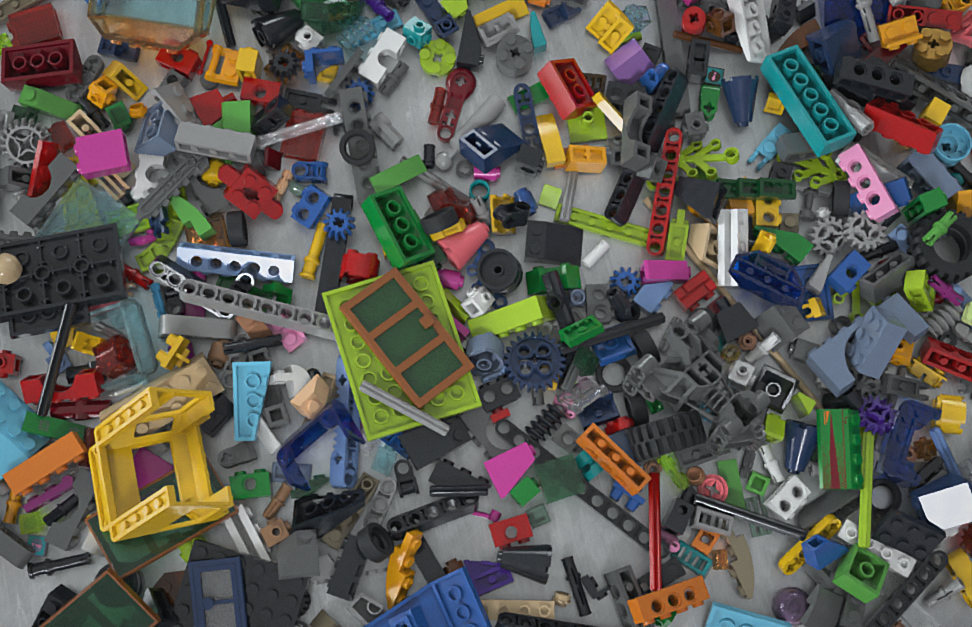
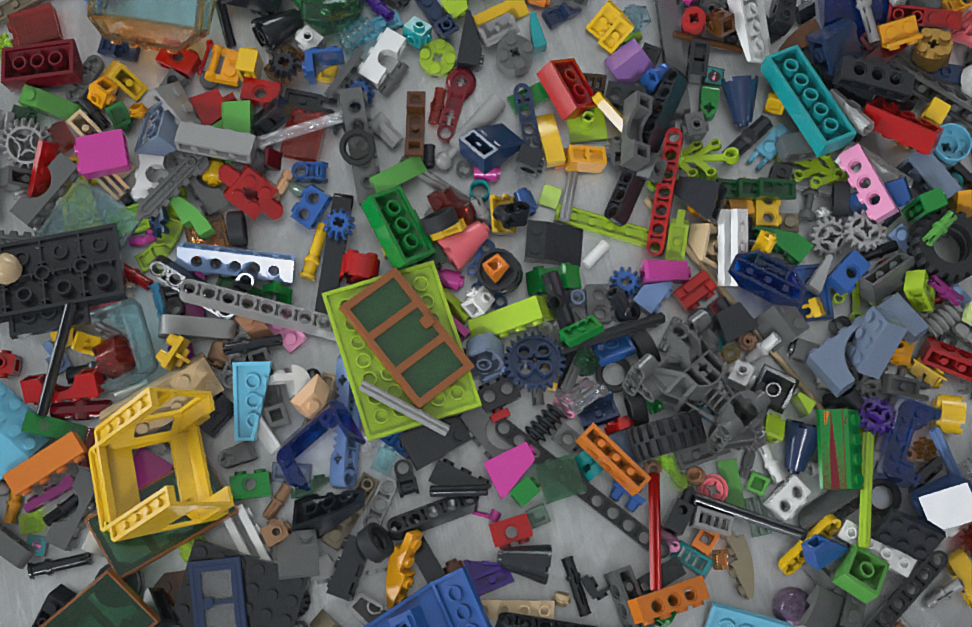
(415, 124): none -> reddish brown slope
(495, 267): none -> orange slope
(754, 132): none -> black piece

